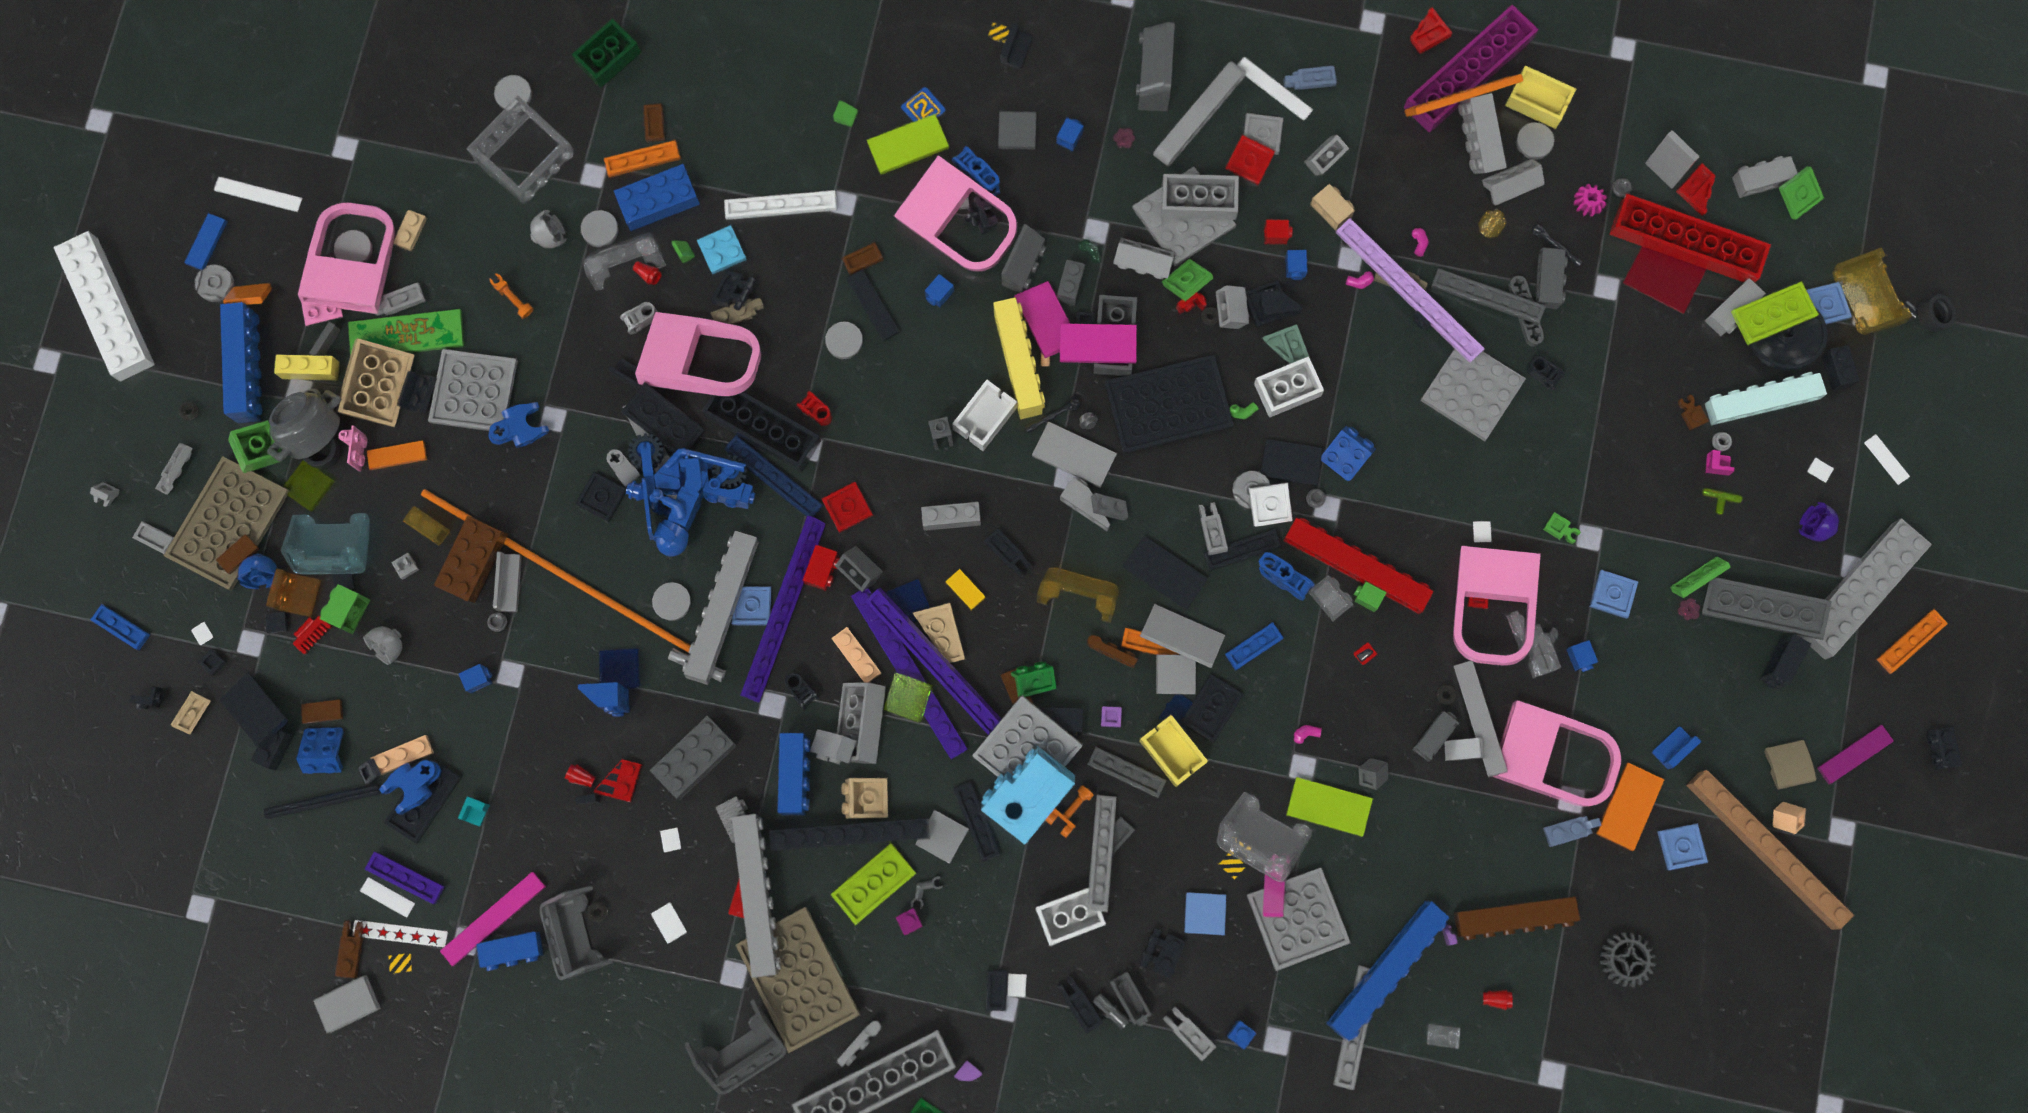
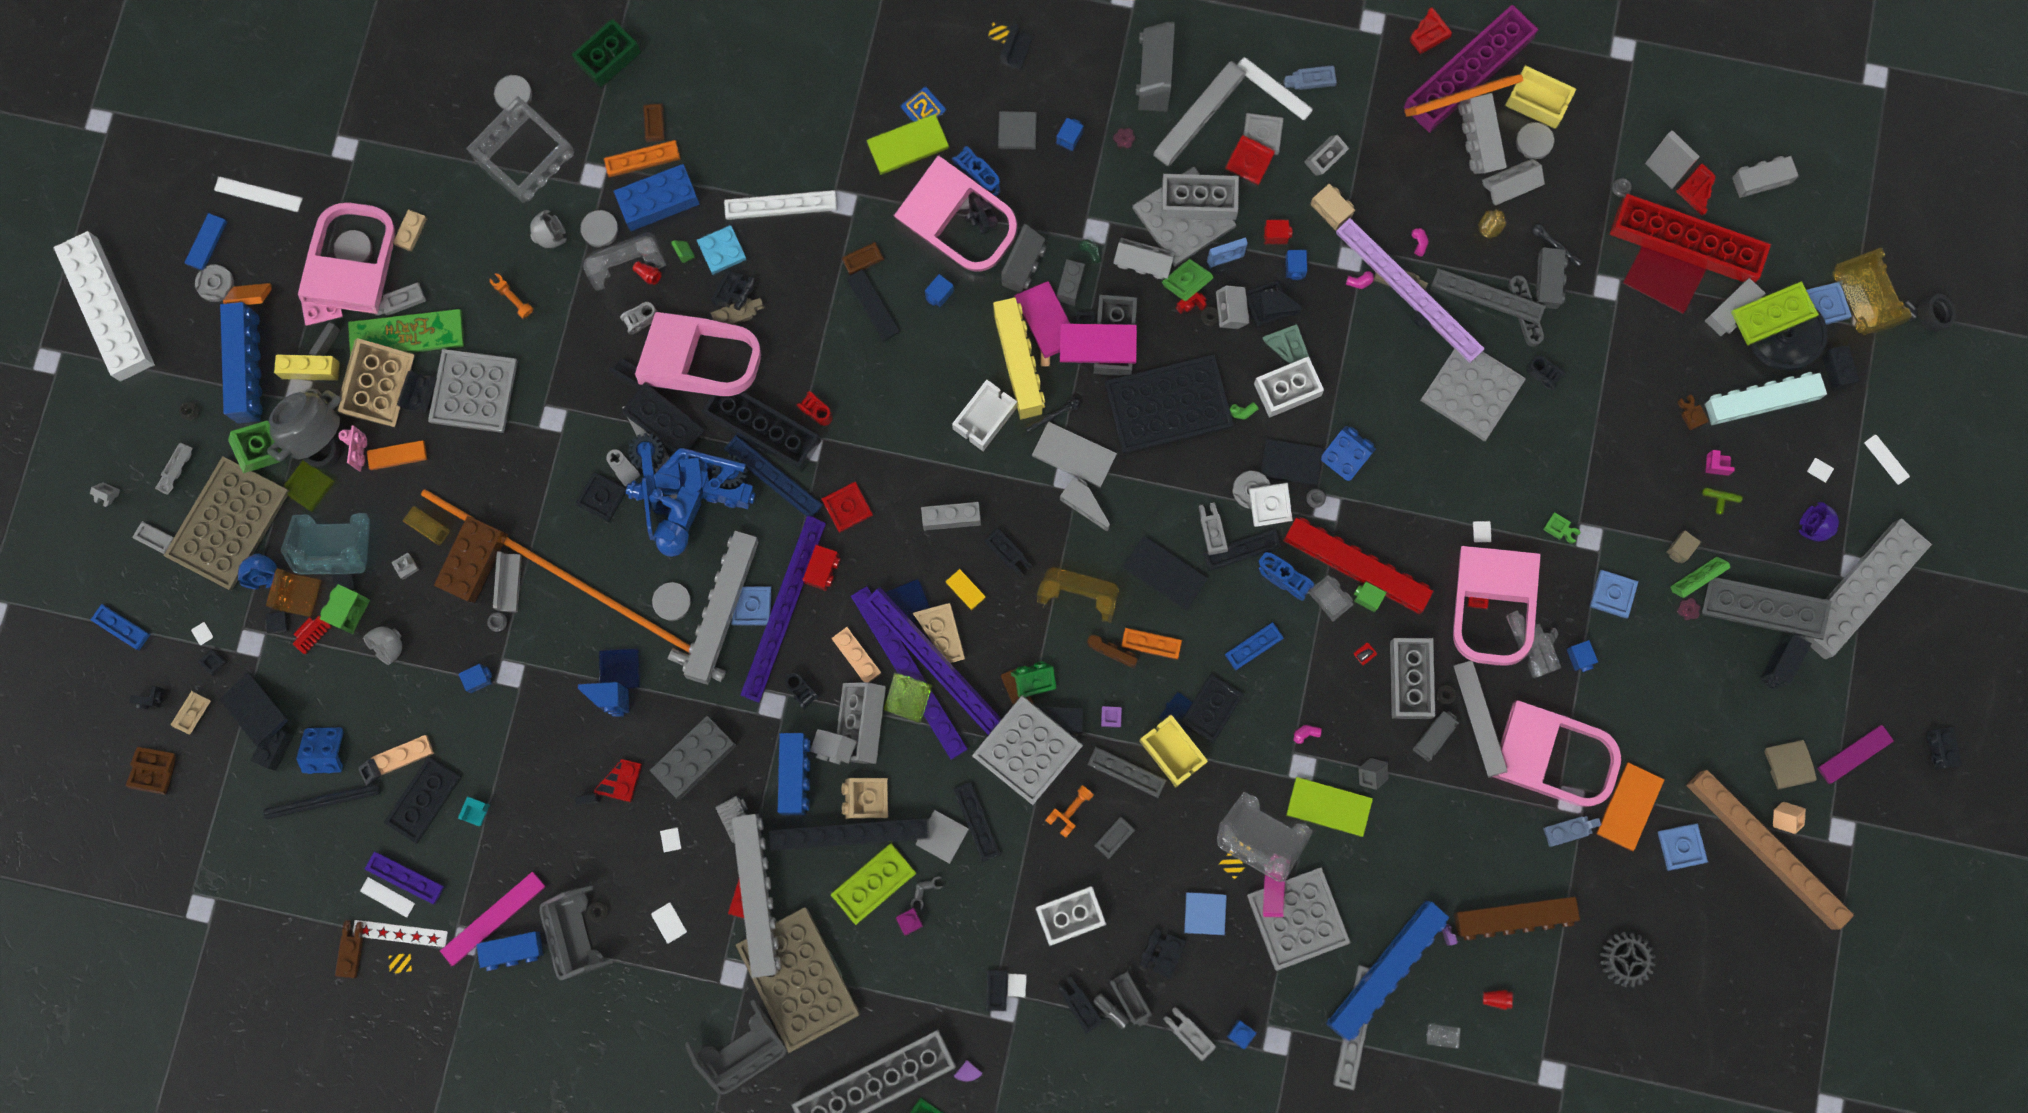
(151, 770): none -> reddish brown slope
(237, 553): reddish brown tile -> none
(322, 711): reddish brown tile -> none
(346, 1004): light grey piece -> none
(413, 783): blue piece -> none
(515, 426): blue piece -> none
(579, 776): red cone -> none
(844, 340): light grey tile -> none
(845, 114): bright green slope -> none
(858, 568): dark grey brick -> none
(860, 1042): light grey hinge -> none
(940, 428): dark grey window -> none
(1029, 795): medium azure piece -> none
(1088, 420): flat silver plate -> none
(1101, 853): light grey tile -> none
(1109, 506): dark grey plate -> none
(1175, 674): light grey tile -> none
(1182, 635): light grey tile -> none
(1227, 252): none -> medium blue tile
(1412, 678): none -> light grey brick
(1464, 749): light grey tile -> none
(1593, 206): dark pink gear -> none
(1675, 748): blue panel -> none
(1683, 547): none -> dark tan brick
(1725, 437): light grey plate -> none
(1801, 192): bright green tile -> none
(1912, 641): orange tile -> none

